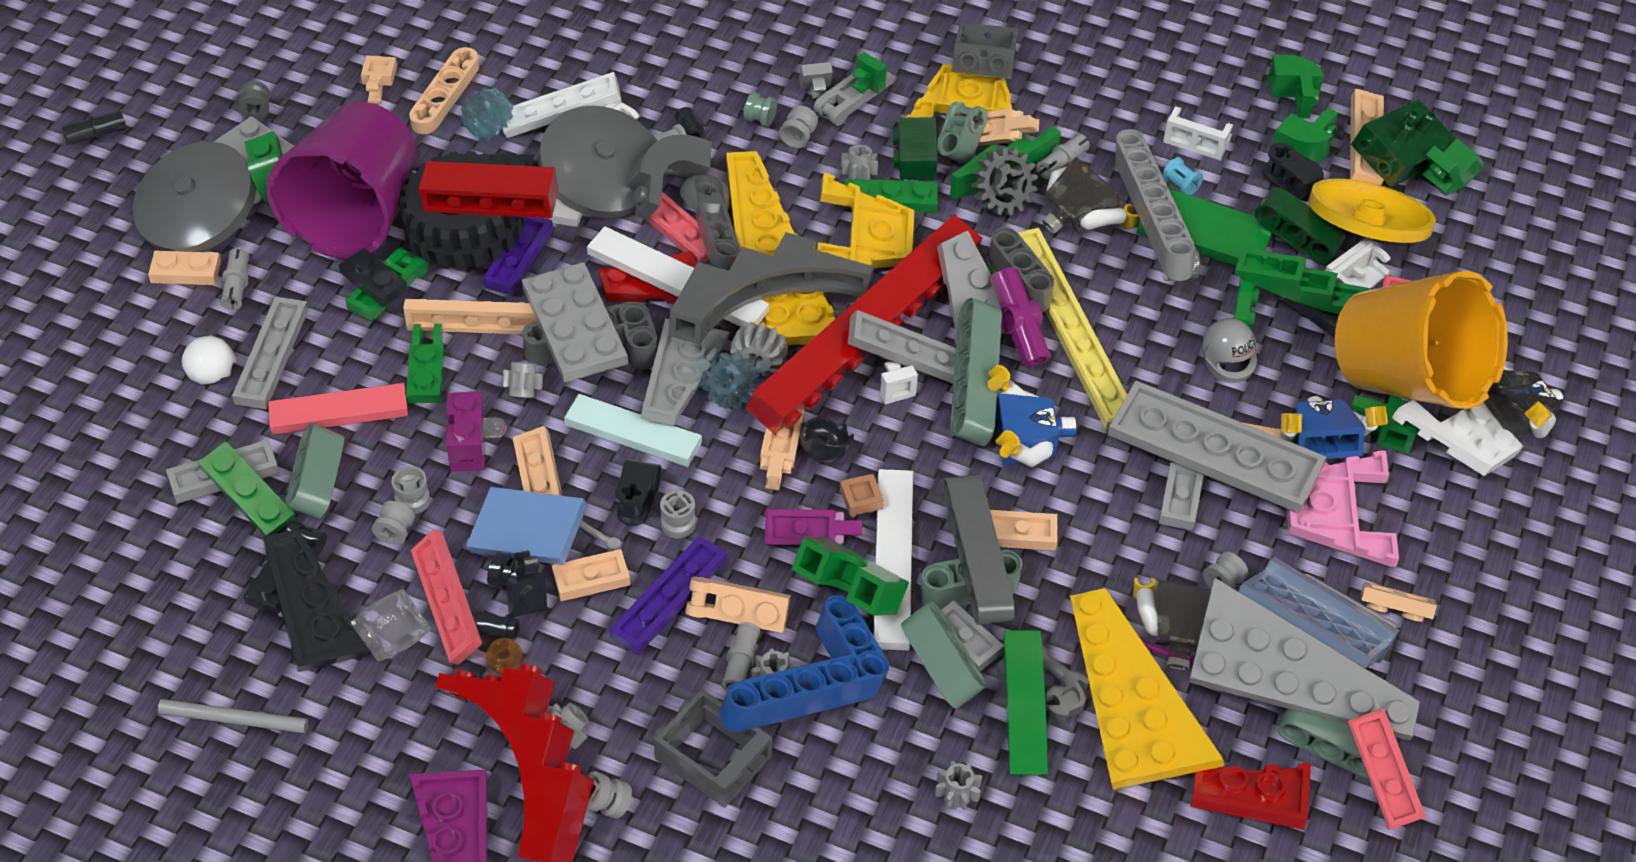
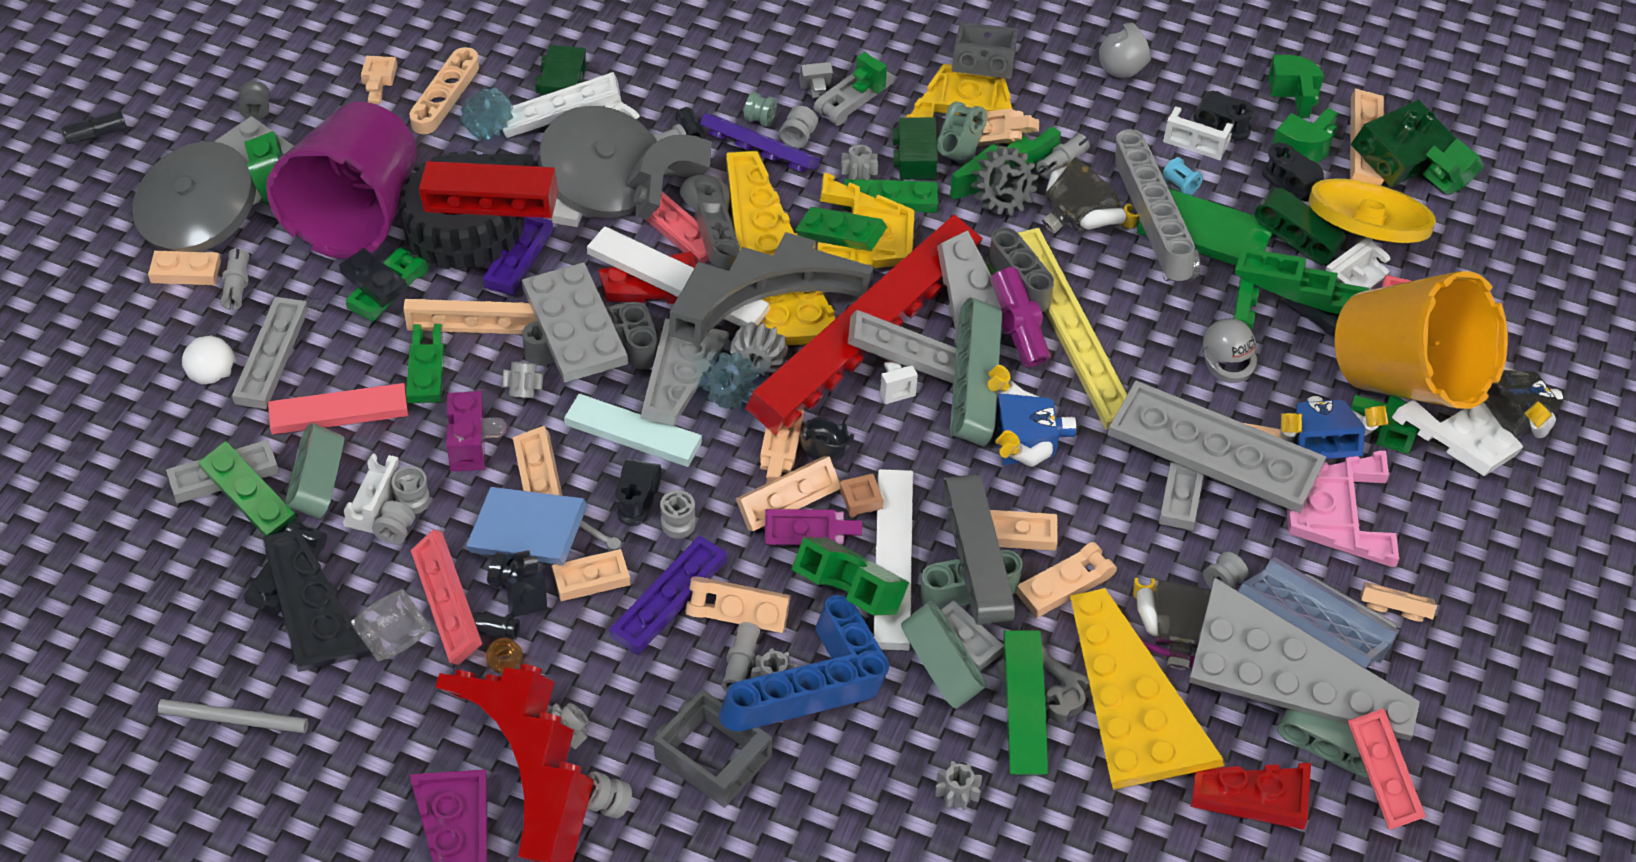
(372, 494): none -> white hinge
(561, 69): none -> dark green brick
(748, 138): none -> dark purple plate
(789, 491): none -> light nougat plate
(841, 228): none -> green plate
(1065, 579): none -> light nougat plate
(1124, 52): none -> light grey helmet
(1219, 109): none -> black piece

